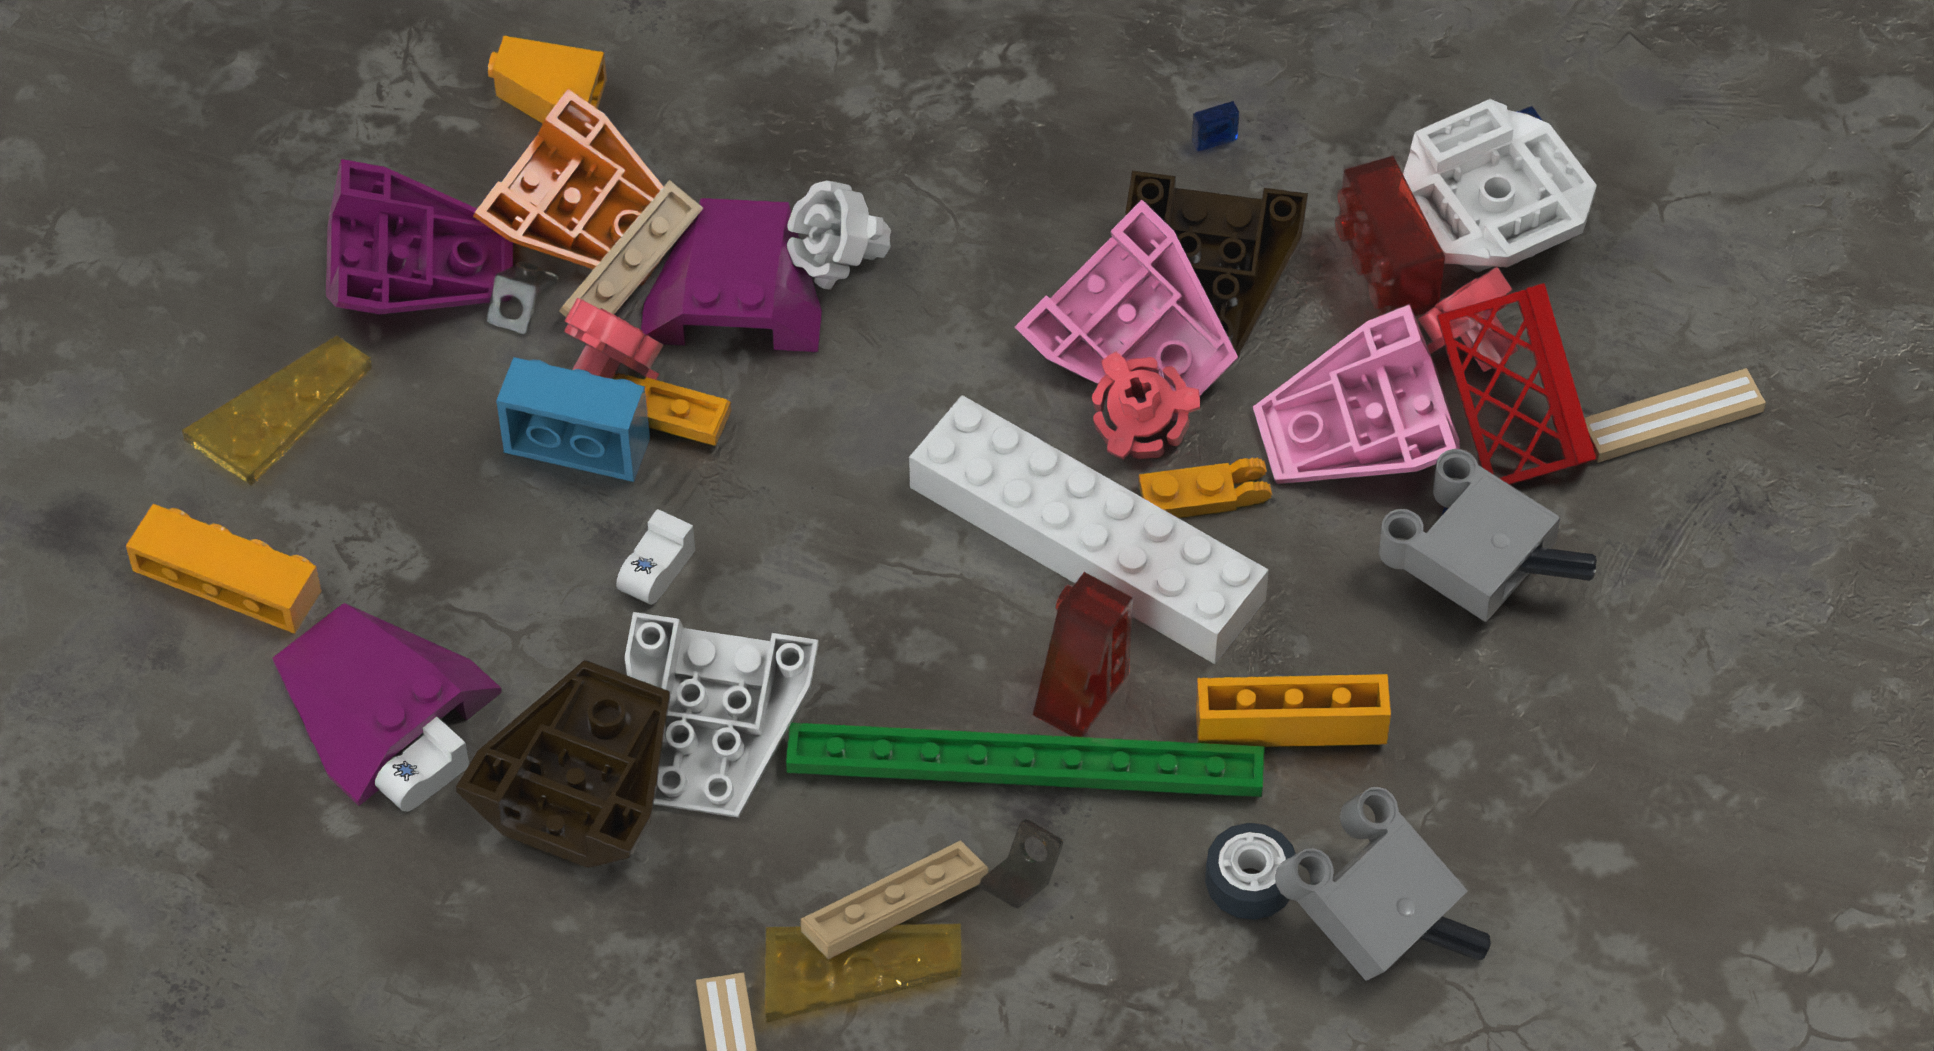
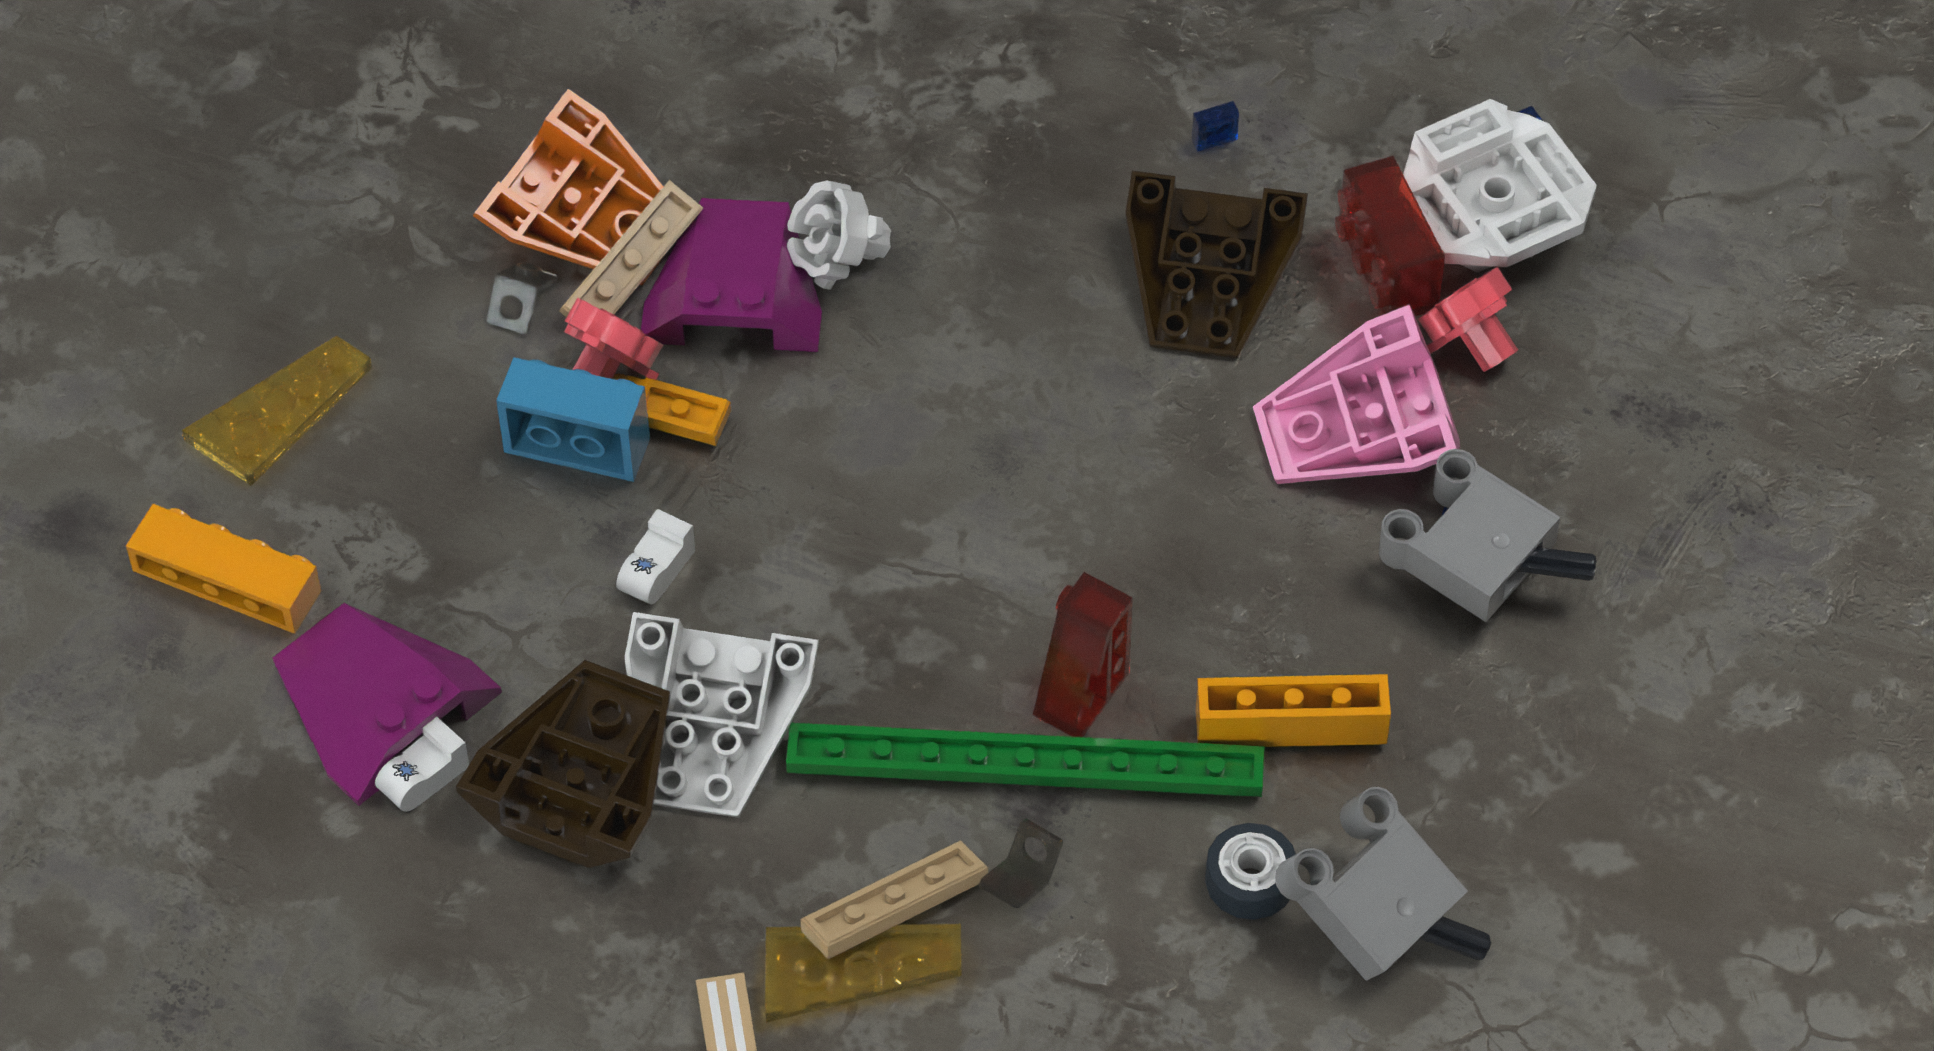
(406, 245): magenta wedge -> none
(538, 74): light orange slope -> none
(1088, 524): white brick -> none
(1134, 301): bright pink wedge -> none
(1137, 379): coral piece -> none
(1206, 488): light orange hinge -> none
(1554, 376): red fence -> none
(1674, 414): tan tile -> none

